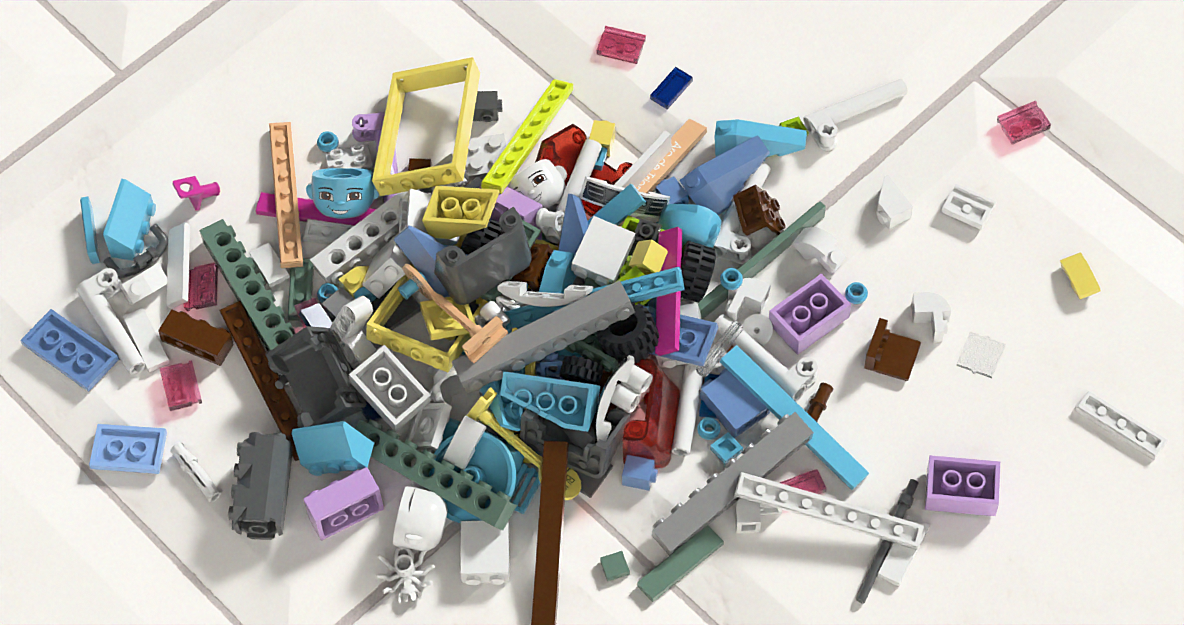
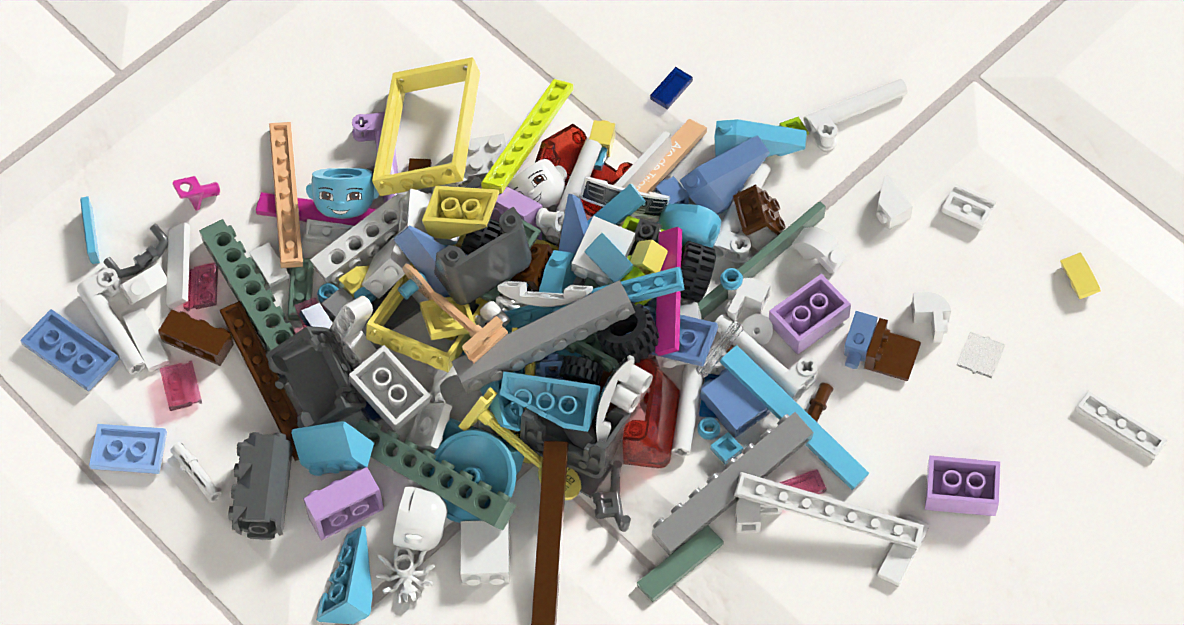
(128, 221): medium azure slope -> none
(325, 137): medium azure plate -> none
(351, 586): none -> medium azure wedge
(353, 157): white hinge -> none
(464, 442): white slope -> none
(487, 106): dark grey brick -> none
(531, 473): medium azure tile -> none
(609, 258): none -> medium azure slope
(612, 497): none -> dark grey piece
(614, 566): sand green tile -> none
(621, 44): clear pink plate -> none
(639, 472): medium blue brick -> none
(856, 287): medium azure plate -> none
(859, 338): none -> medium blue torso
(904, 503): dark grey bar -> none
(1023, 122): clear pink plate -> none

